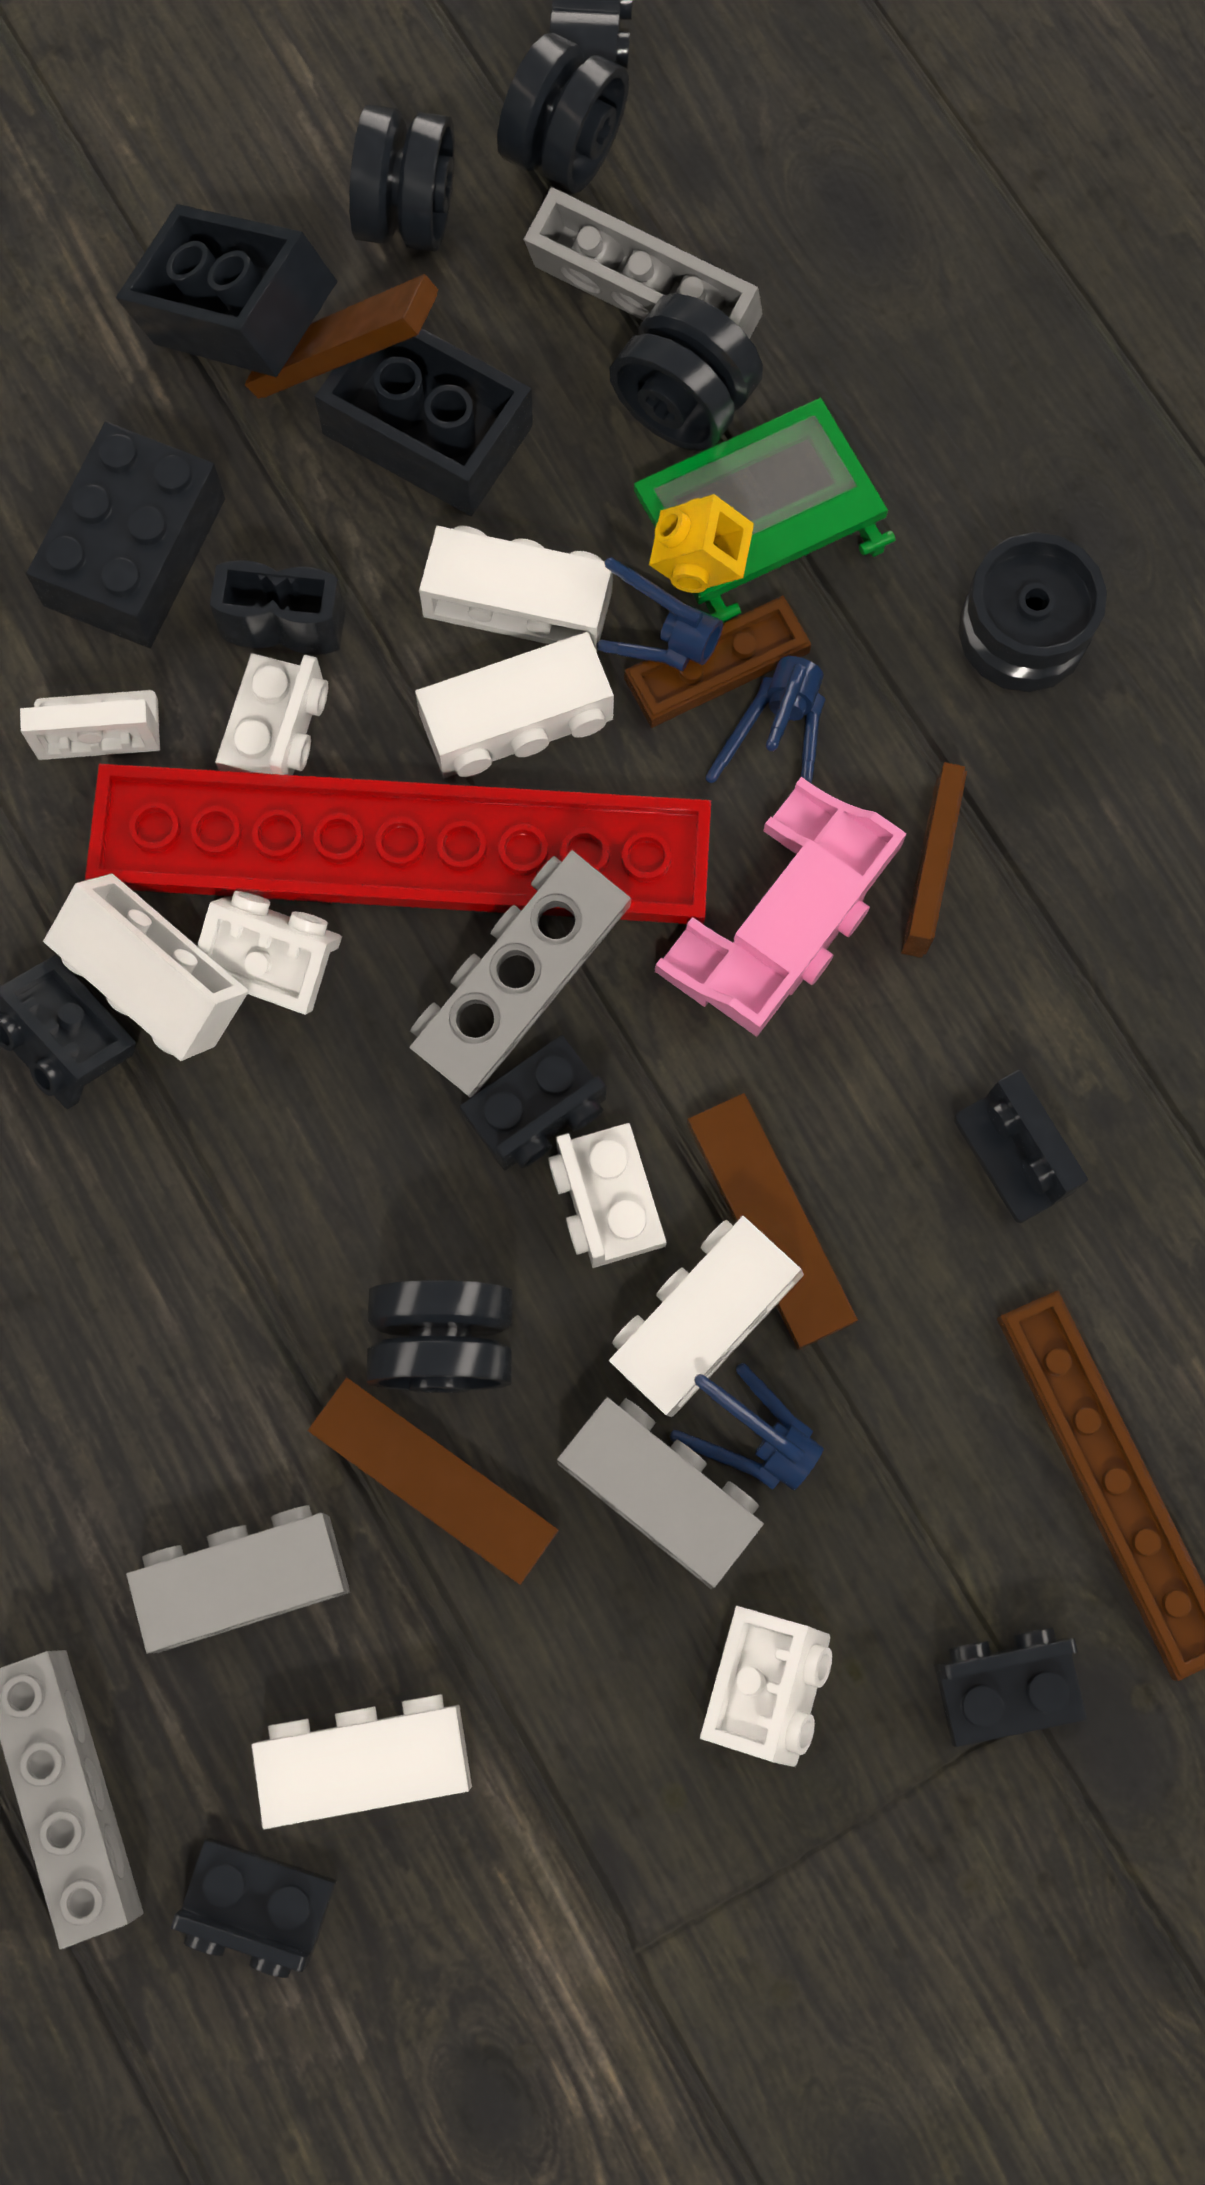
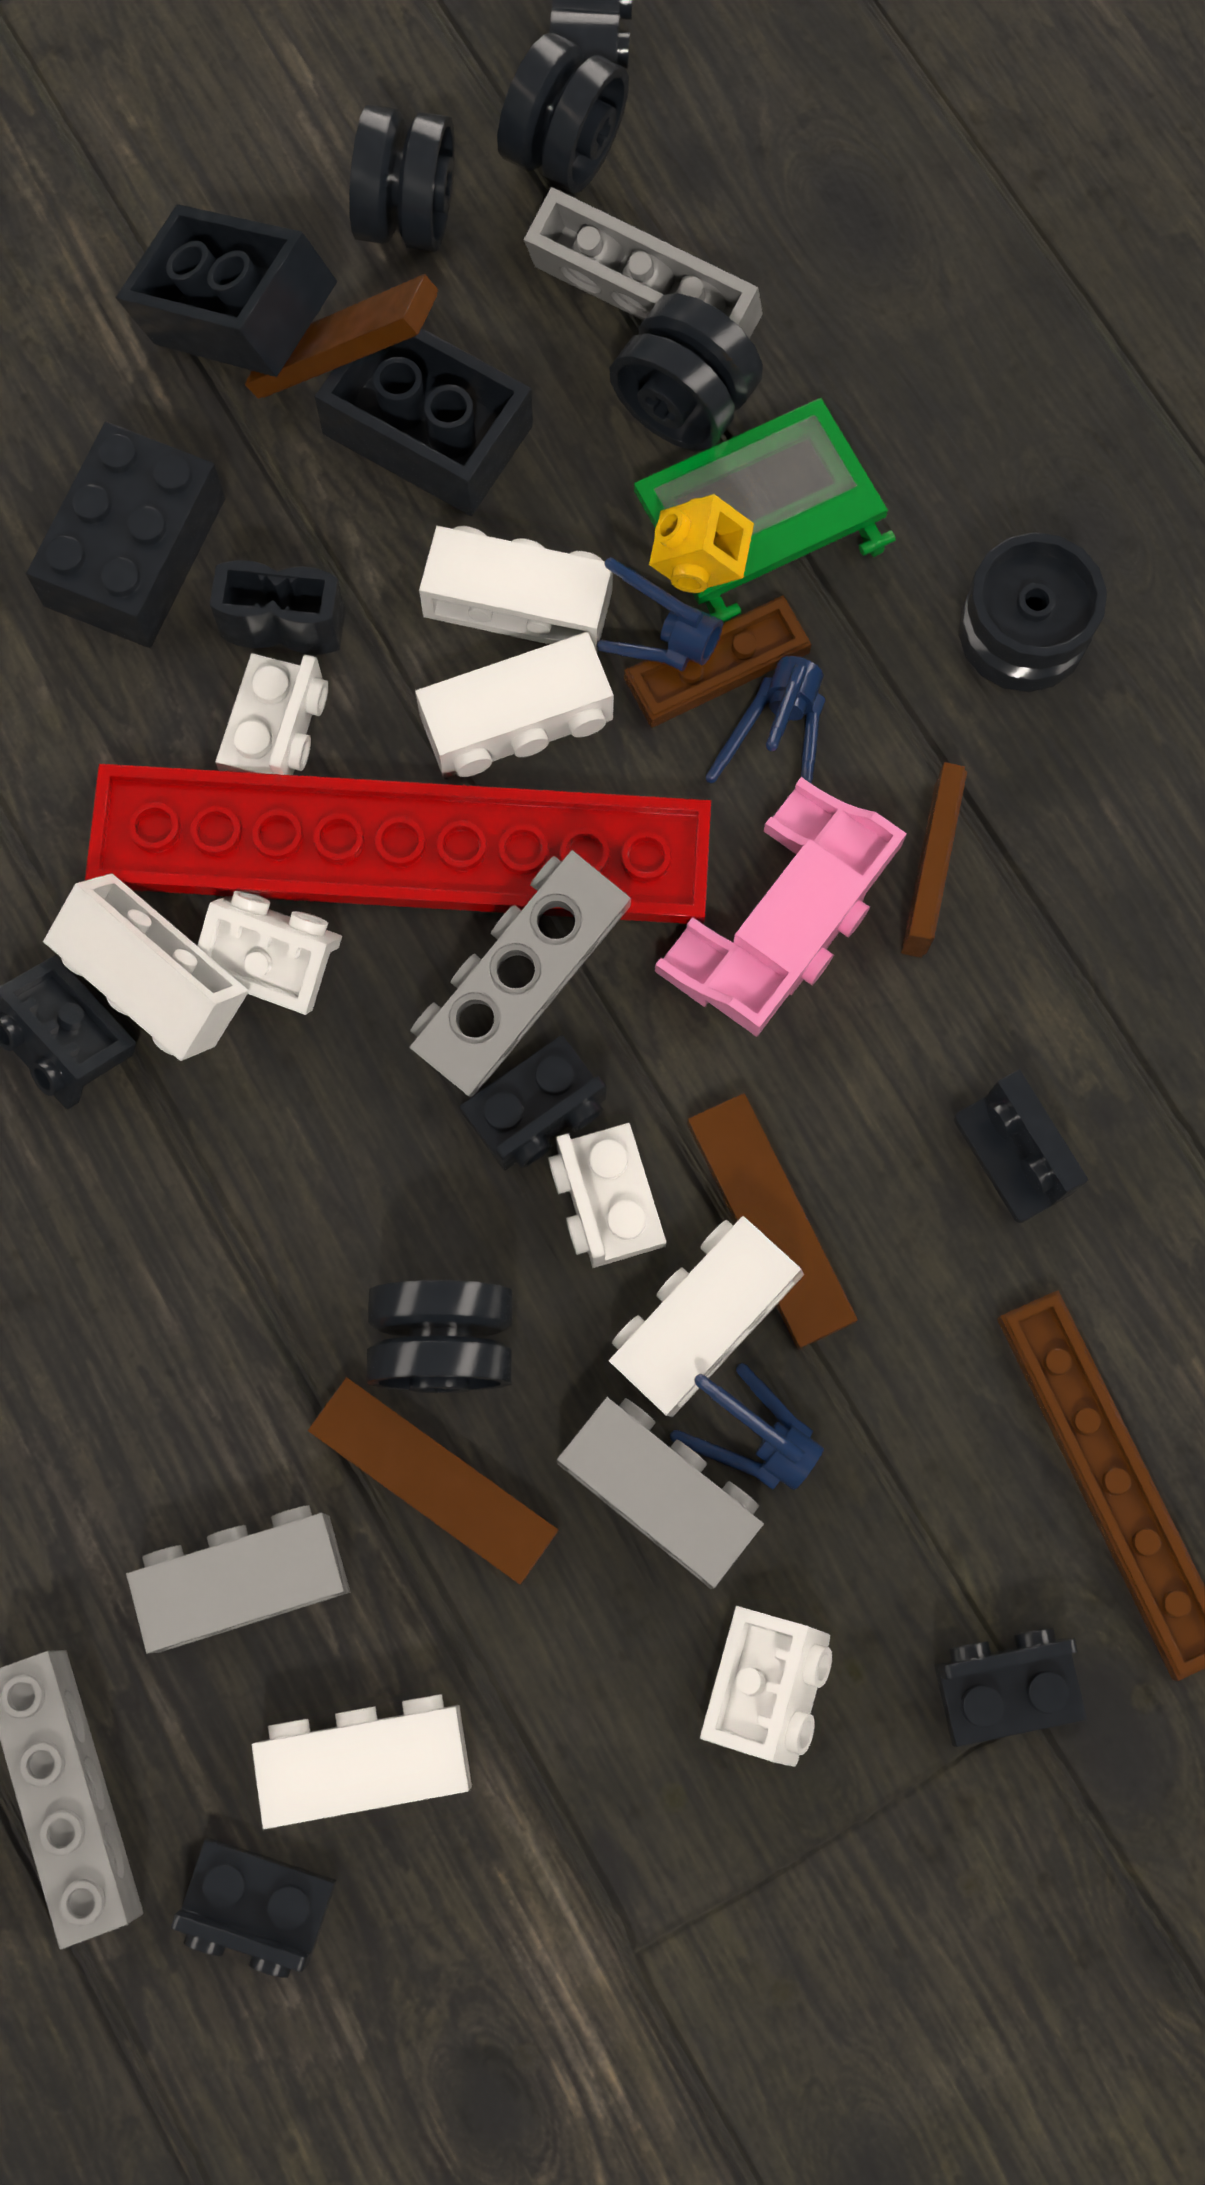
(92, 725): white bracket -> none

